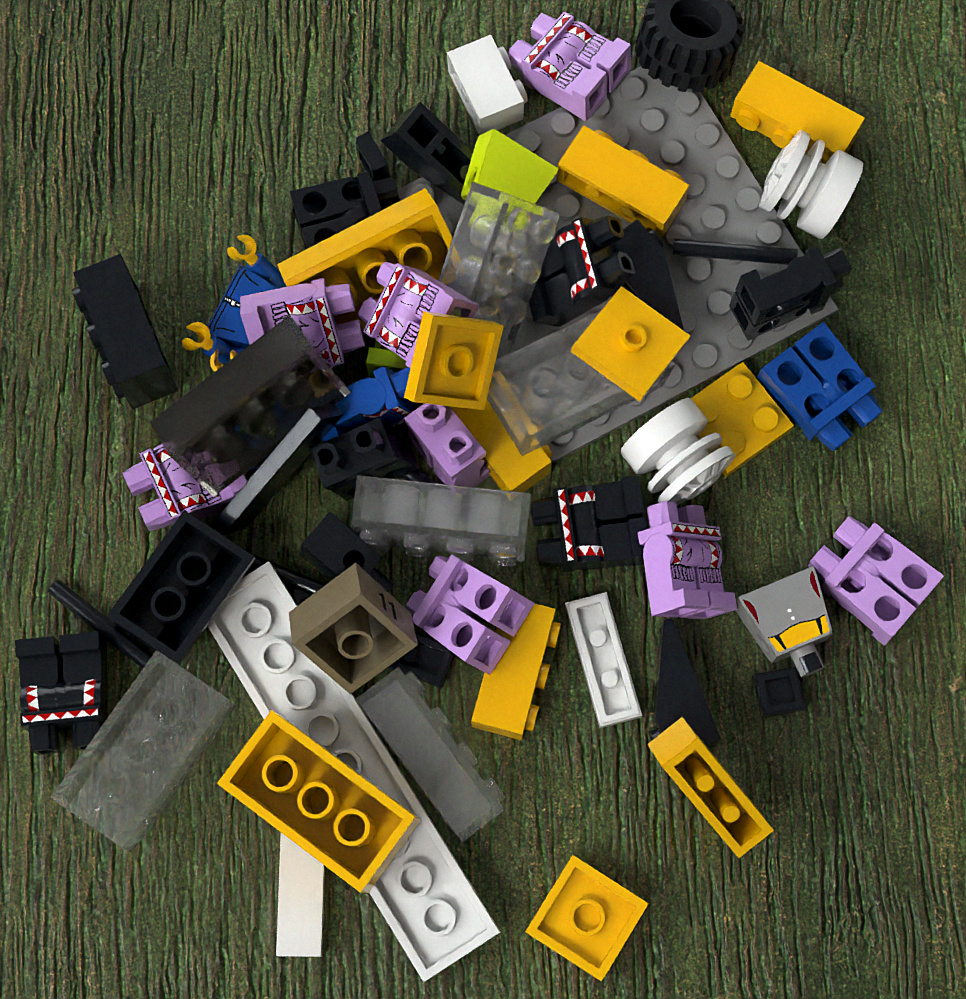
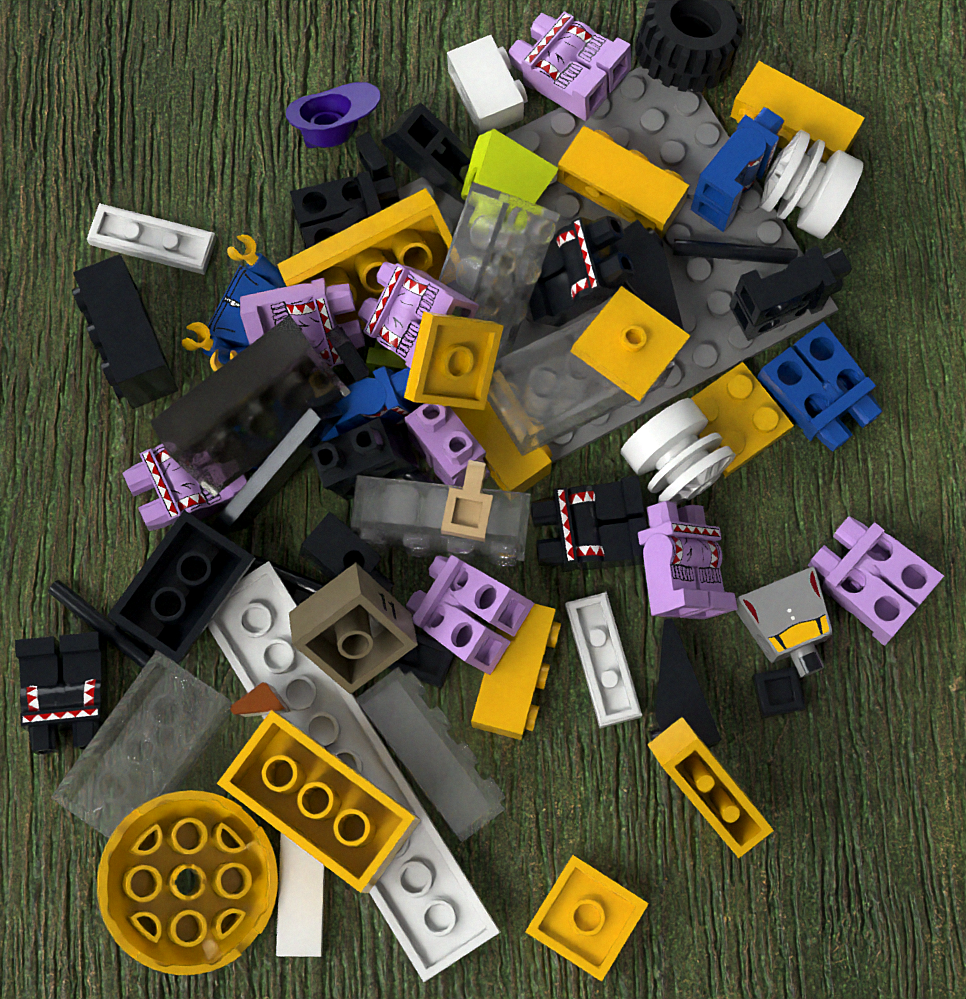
(152, 239): none -> white tile
(231, 891): none -> yellow brick
(259, 702): none -> dark orange slope
(332, 115): none -> dark purple piece
(348, 353): none -> black tile
(468, 509): none -> tan plate
(736, 167): none -> blue hips

